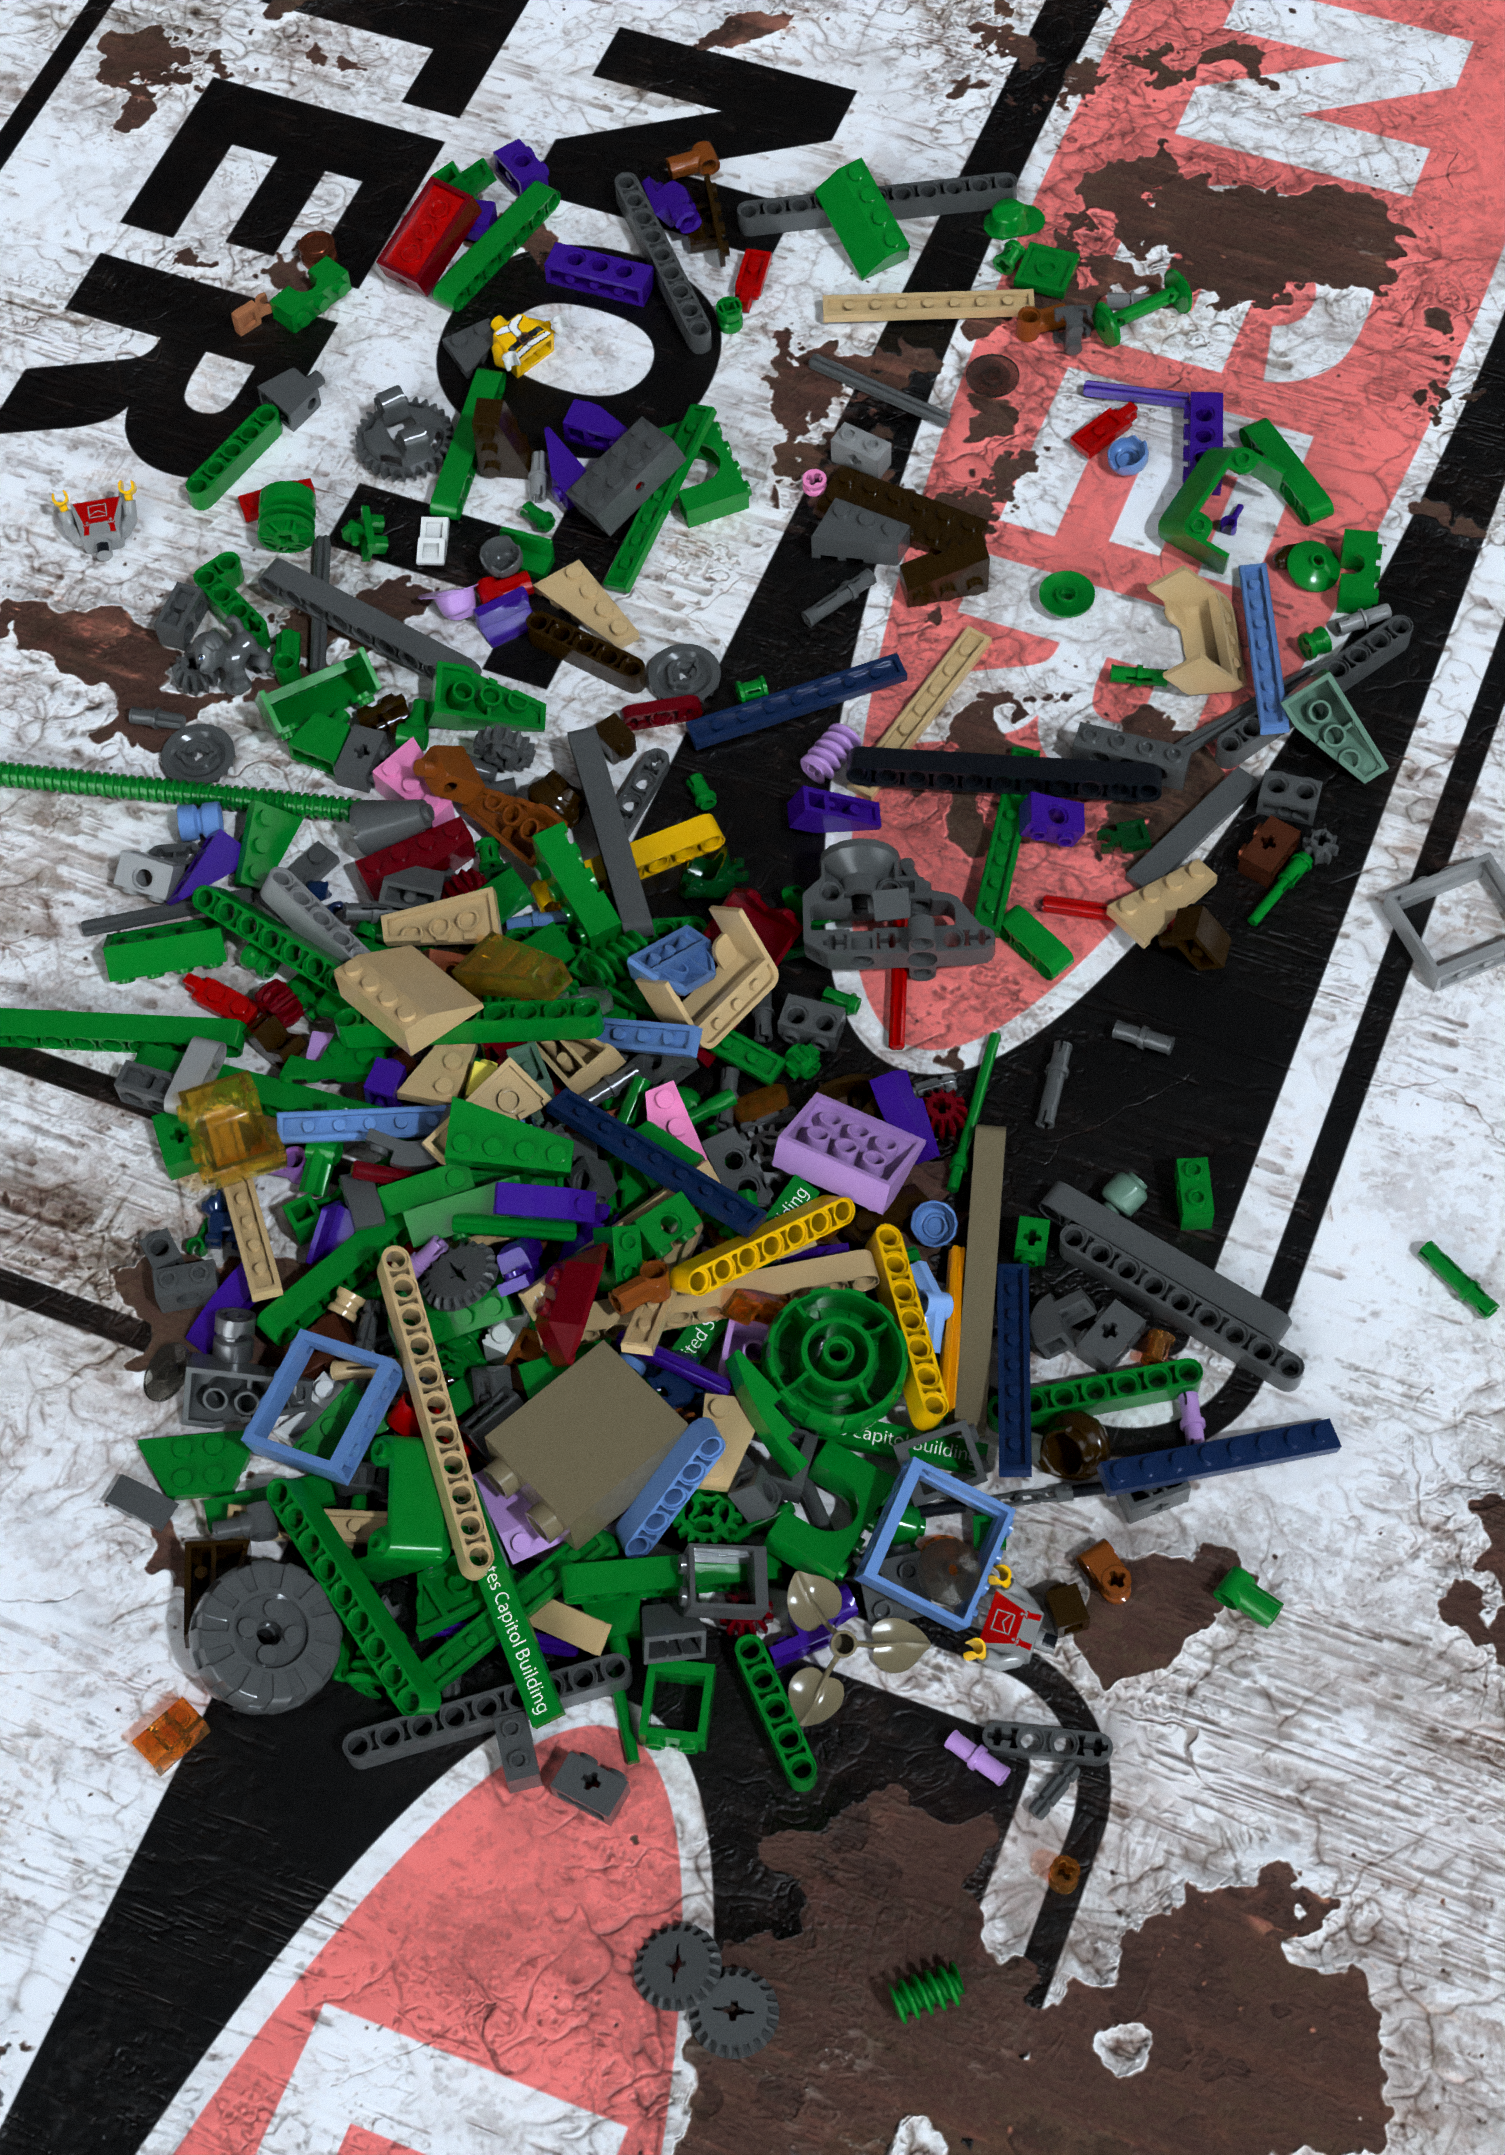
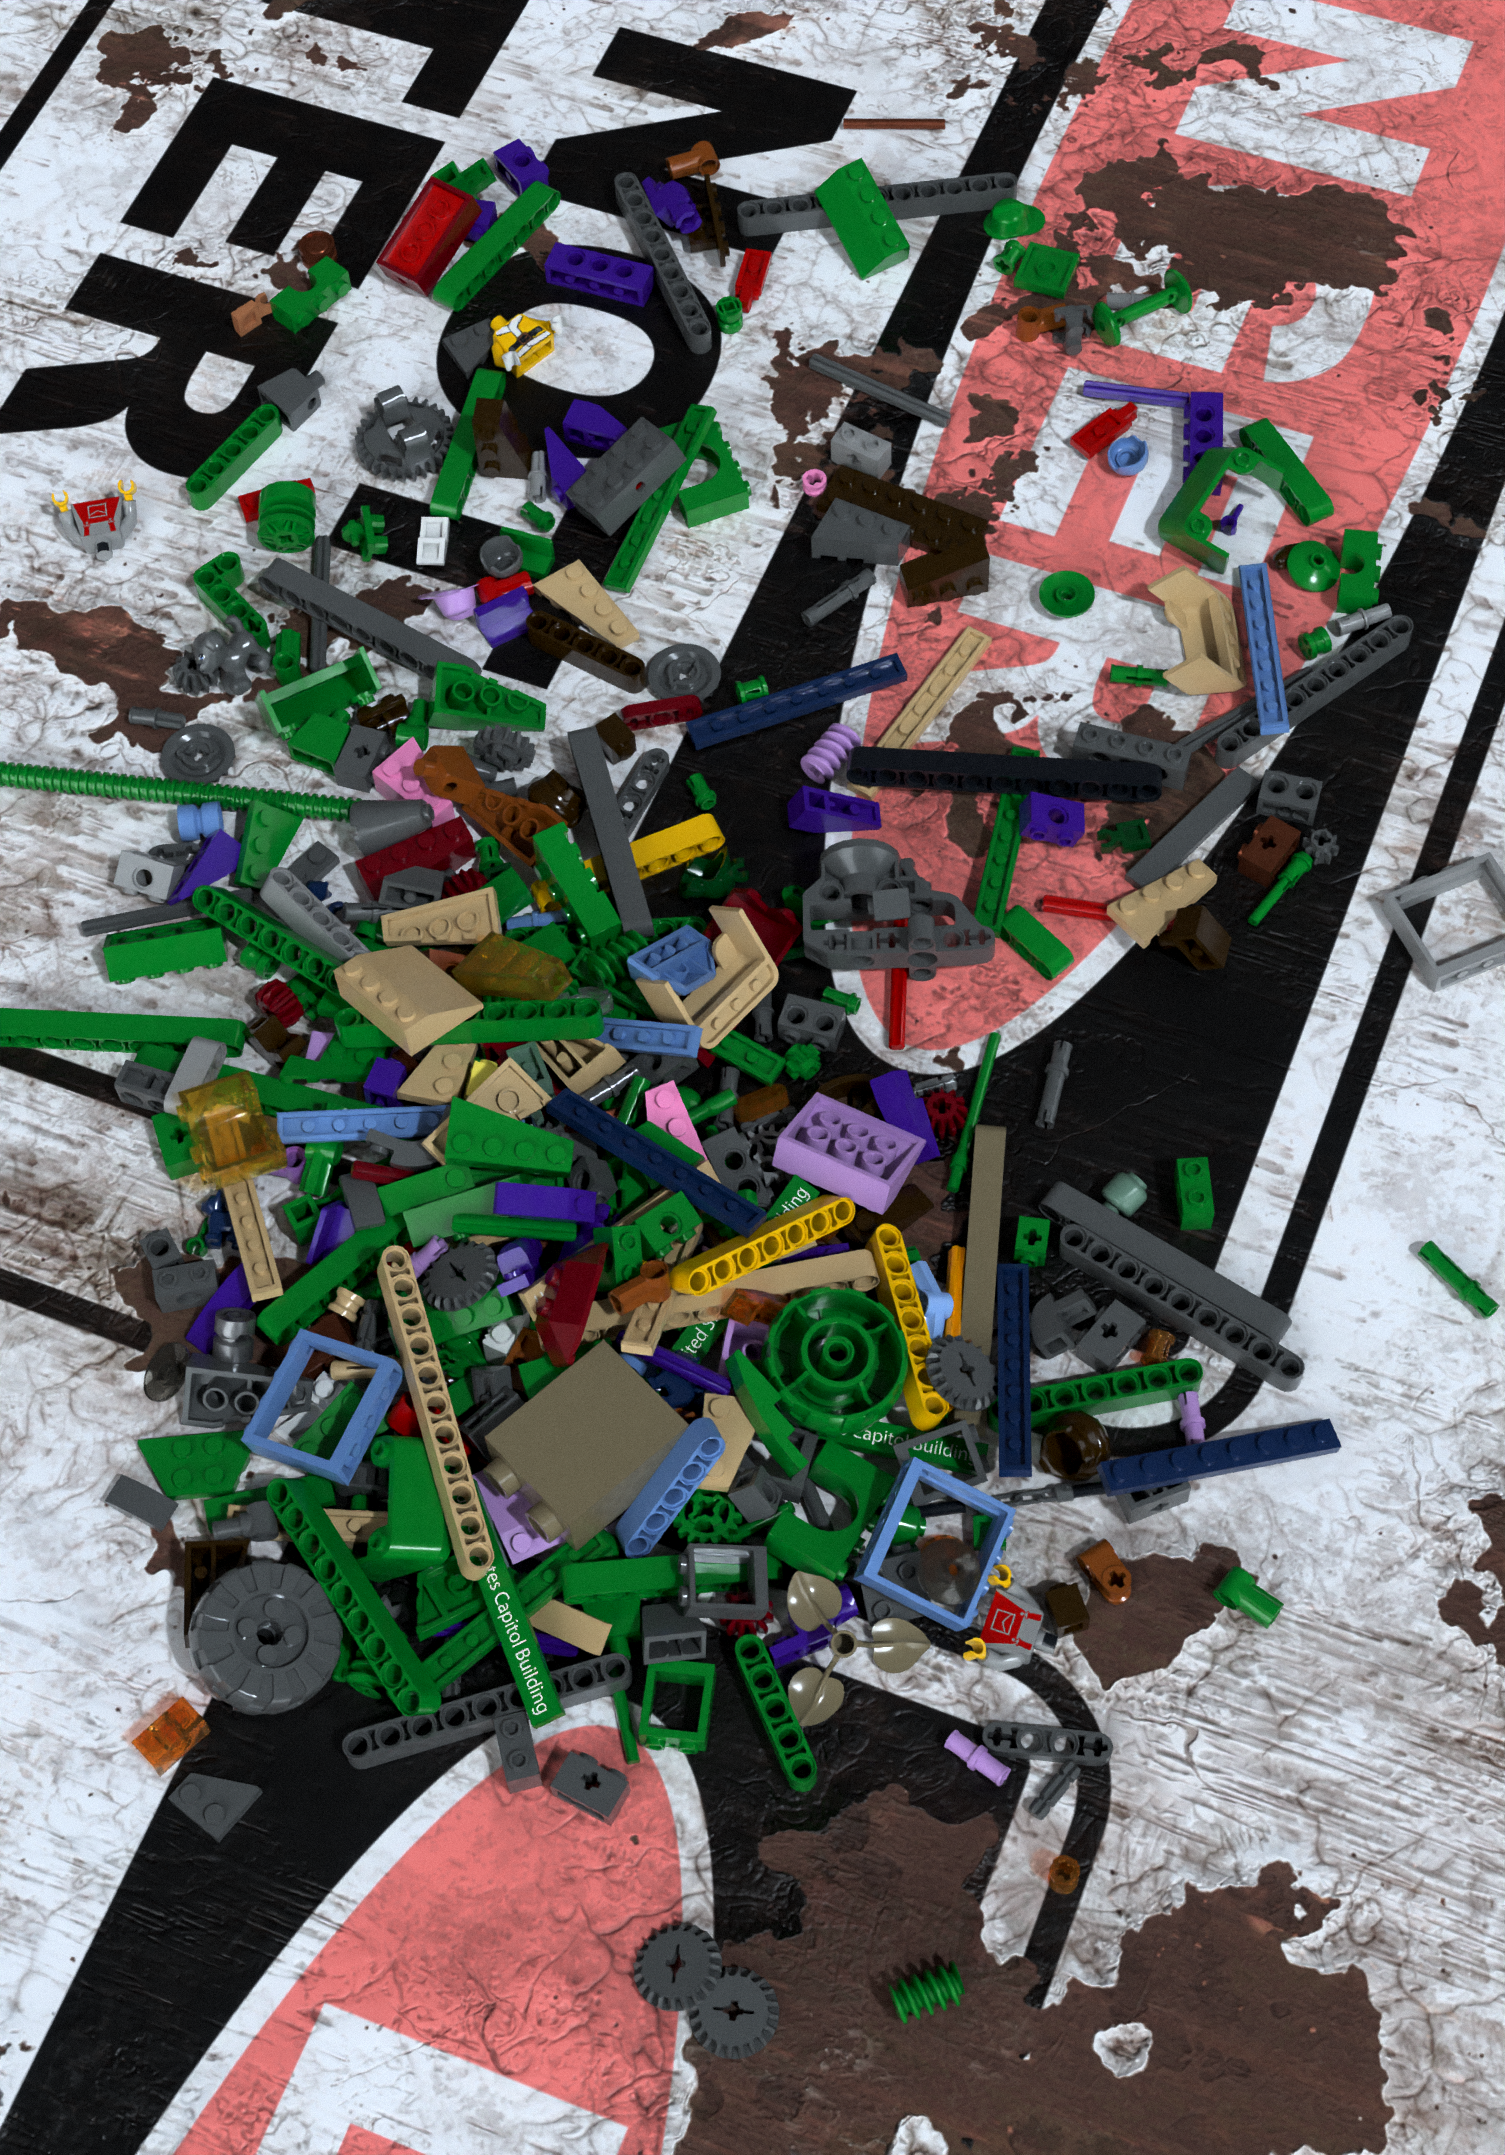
(181, 616): dark grey brick -> none
(214, 1802): none -> dark grey wing
(221, 999): red hinge -> none
(858, 123): none -> copper bar
(926, 305): tan plate -> none
(934, 1223): medium blue hair -> none
(962, 1391): none -> dark grey gear
(992, 375): clear smoke dish -> none
(1143, 1037): dark grey pin -> none
(1329, 721): sand green wedge -> none

